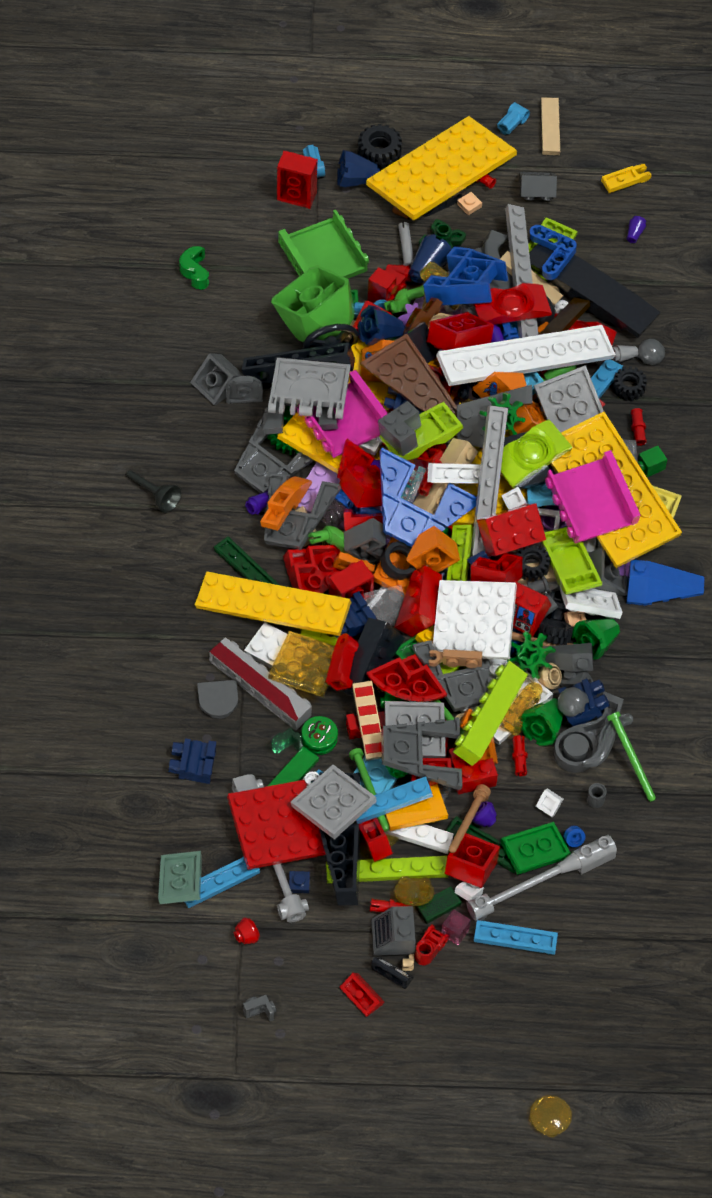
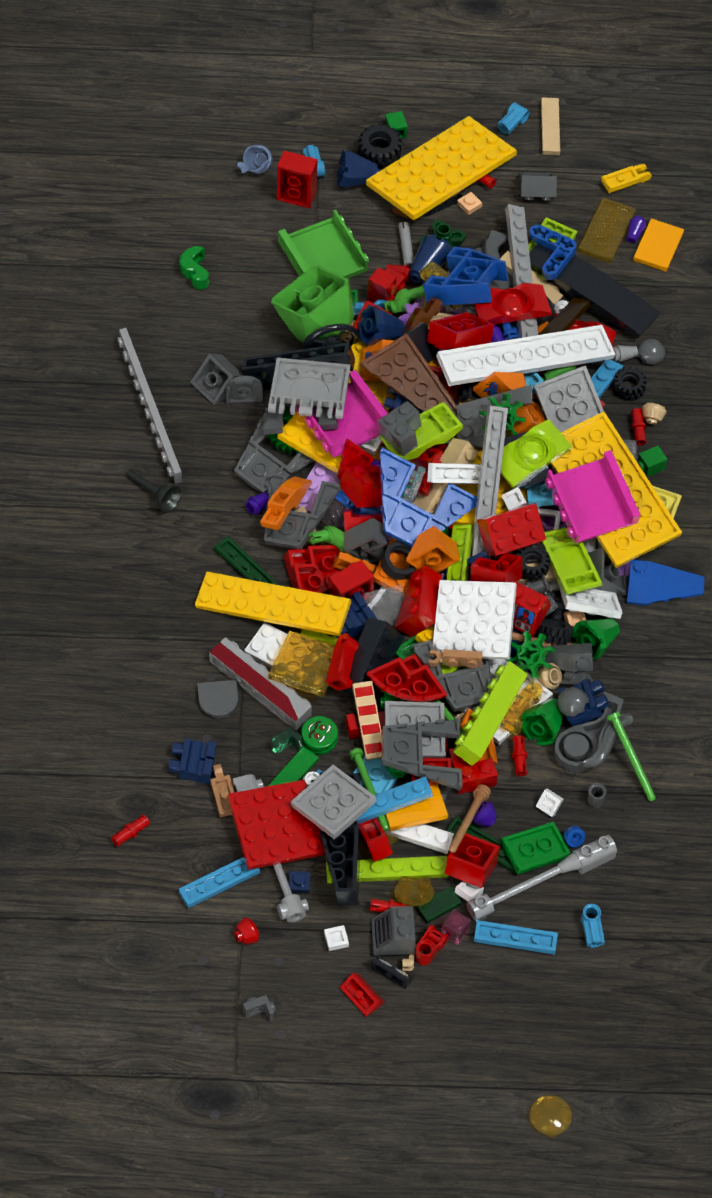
(130, 830): none -> red pin
(151, 410): none -> light grey plate
(180, 877): sand green plate -> none
(221, 788): none -> medium nougat plate
(256, 159): none -> sand blue hat
(336, 938): none -> white plate
(398, 122): none -> green brick
(592, 927): none -> dark azure piece
(606, 230): none -> clear yellow tile
(653, 413): none -> tan cone
(658, 245): none -> light orange tile

